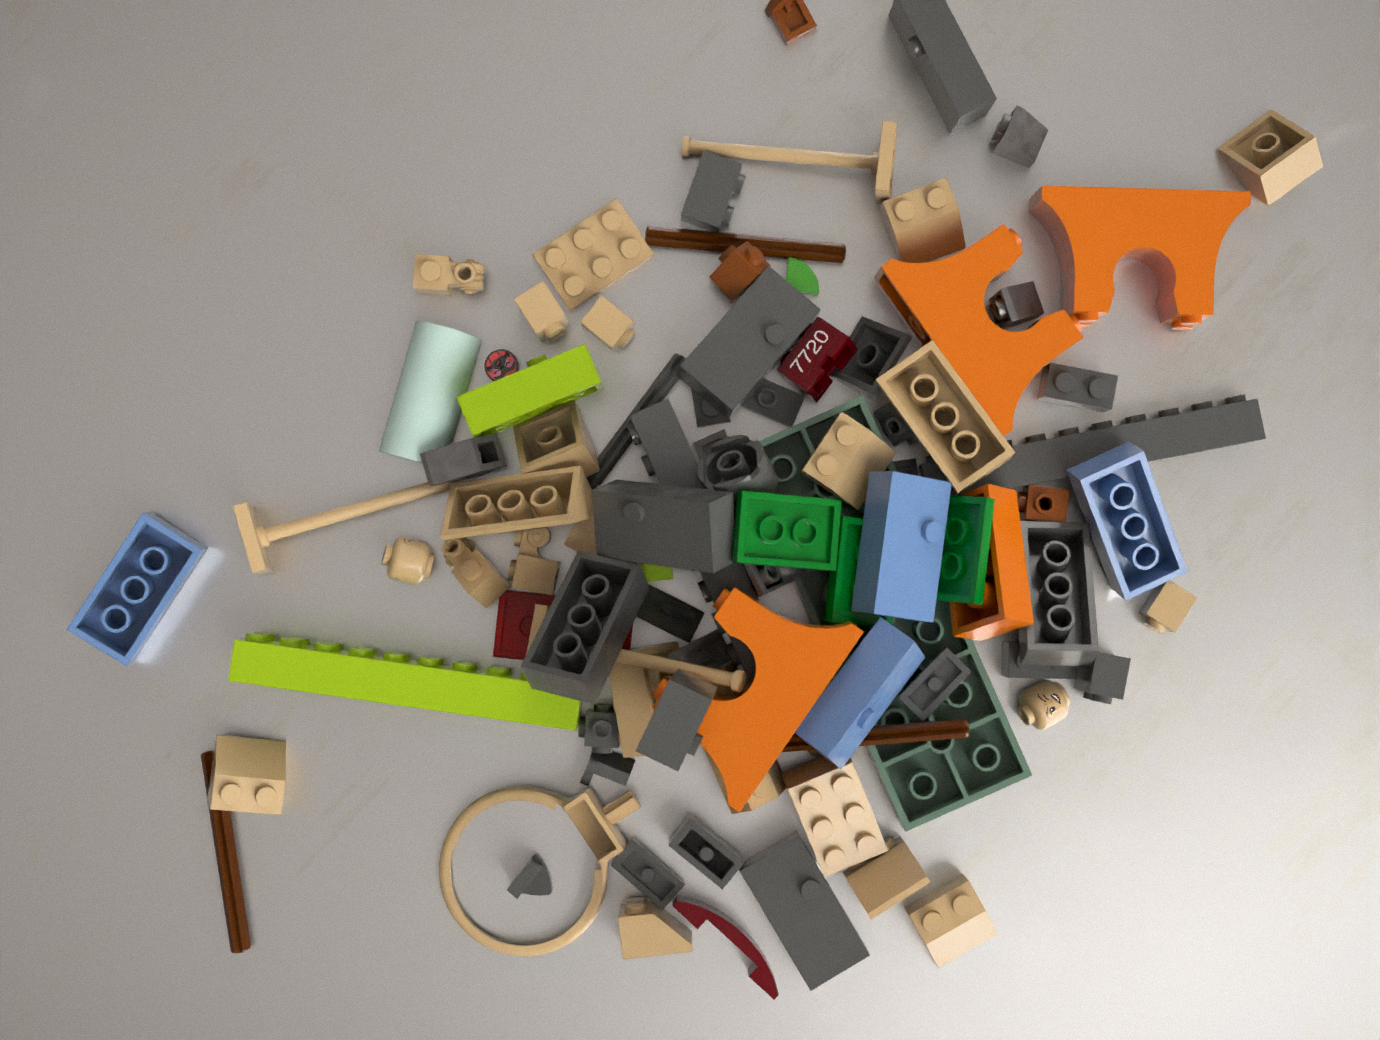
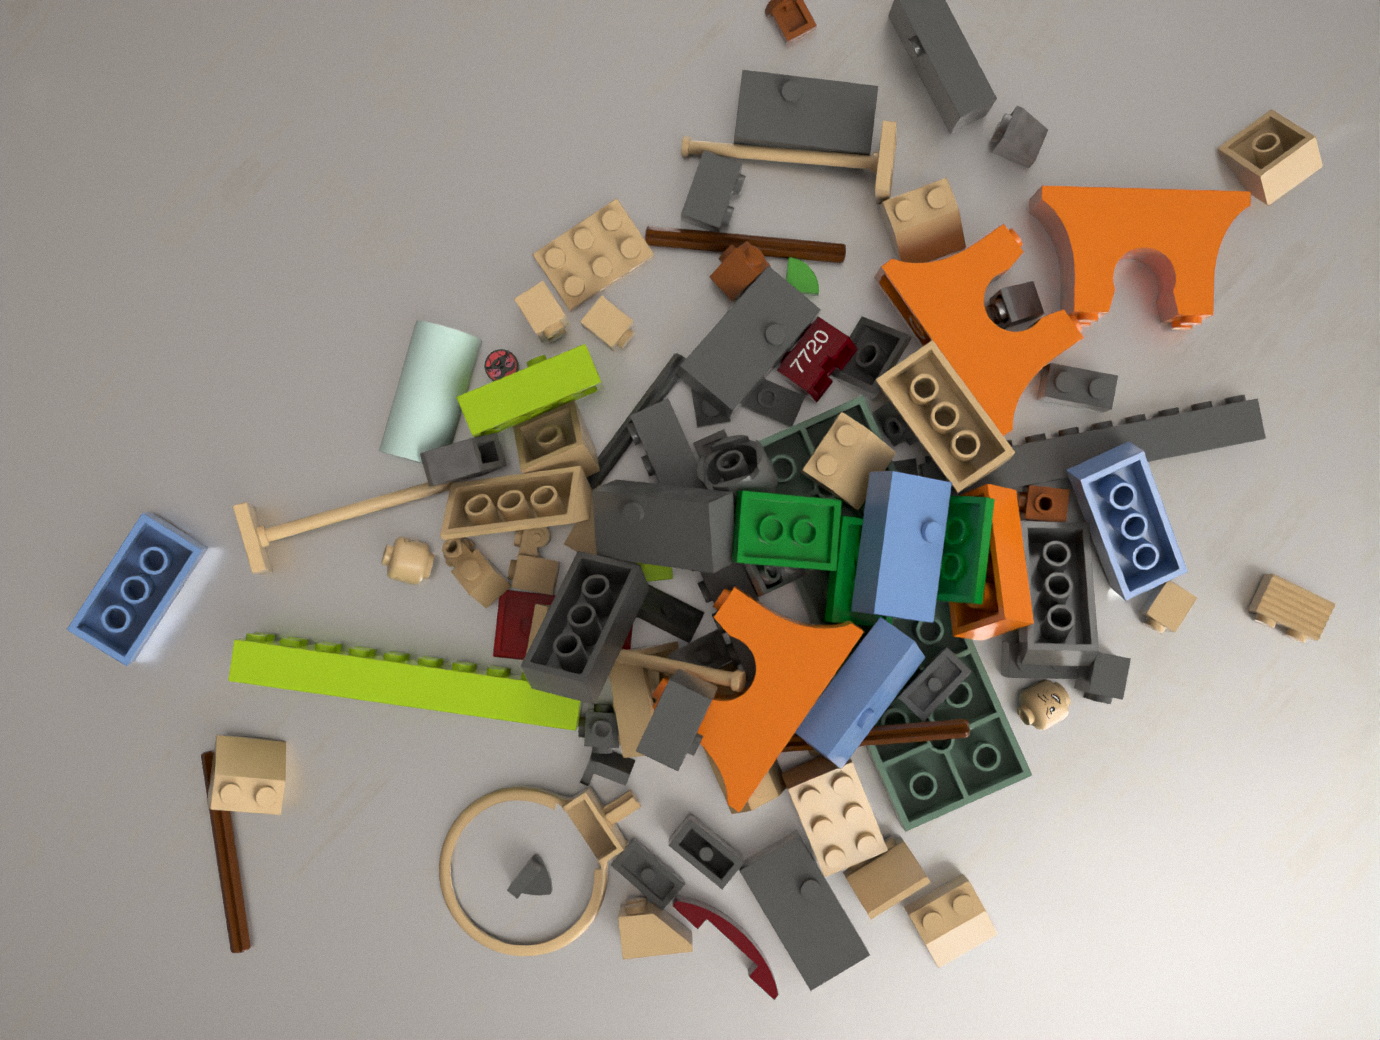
(440, 274): tan brick -> none
(805, 113): none -> dark grey brick
(1290, 607): none -> tan brick

